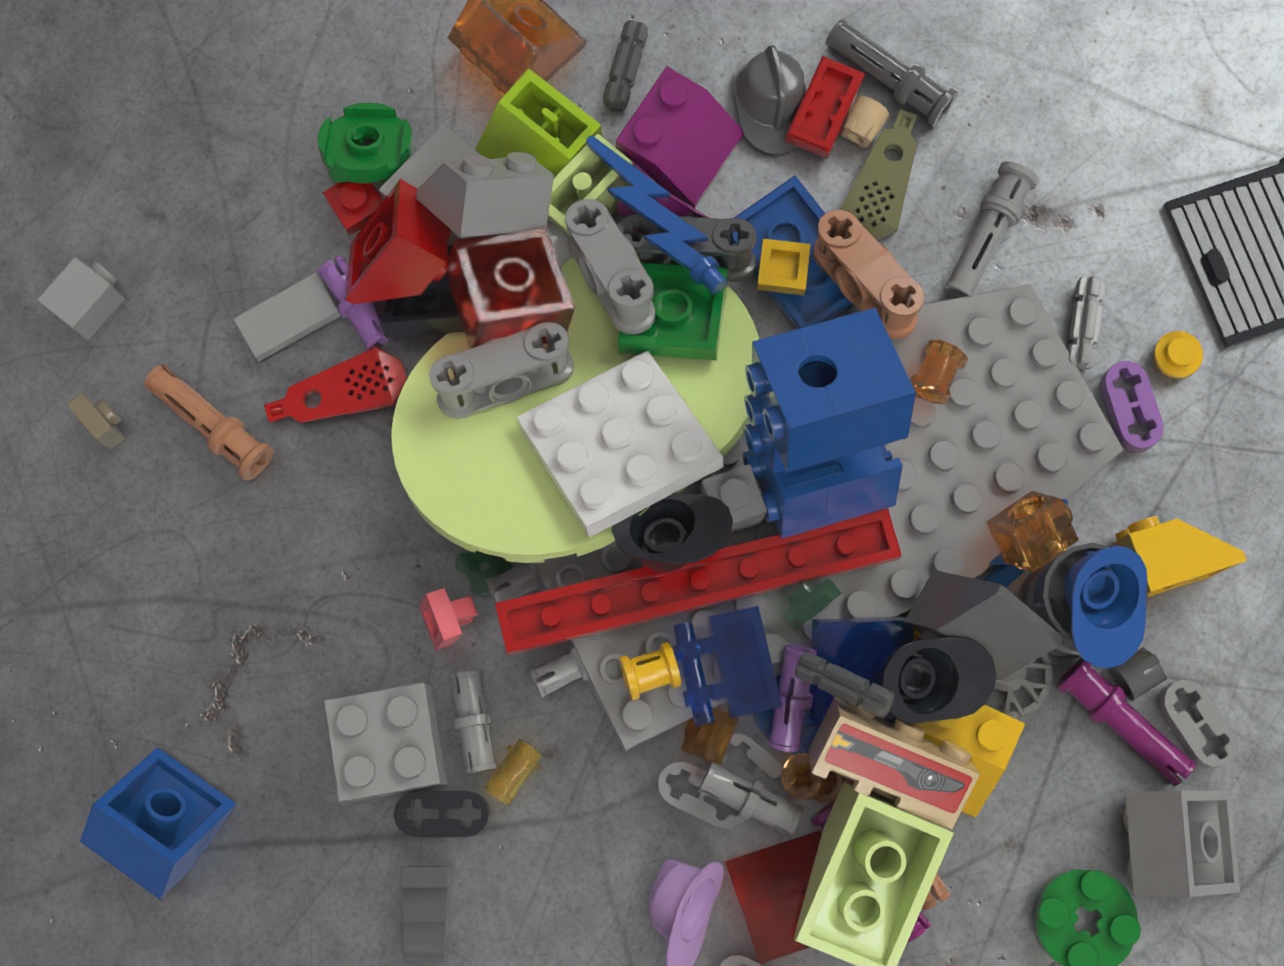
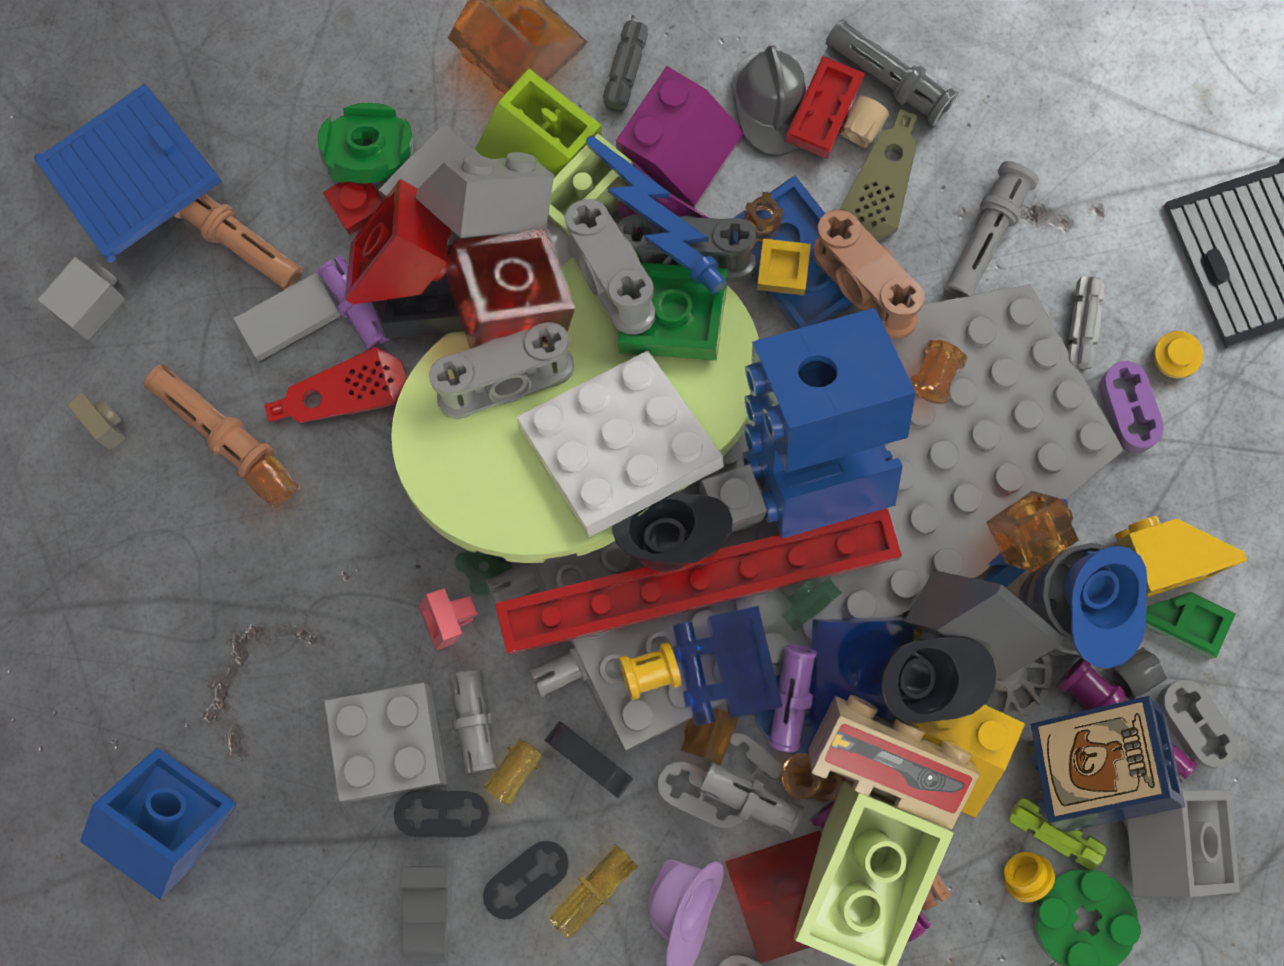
(127, 171): none -> blue piece
(220, 225): none -> nougat pin
(271, 481): none -> clear orange hose
(518, 870): none -> black beam
(588, 759): none -> black beam
(593, 892): none -> clear yellow axle
(767, 227): none -> clear orange hose
(844, 684): dark grey axle -> none
(1028, 877): none -> yellow plate
(1088, 851): none -> lime axle
(1105, 765): none -> brick
(1191, 622): none -> green tile

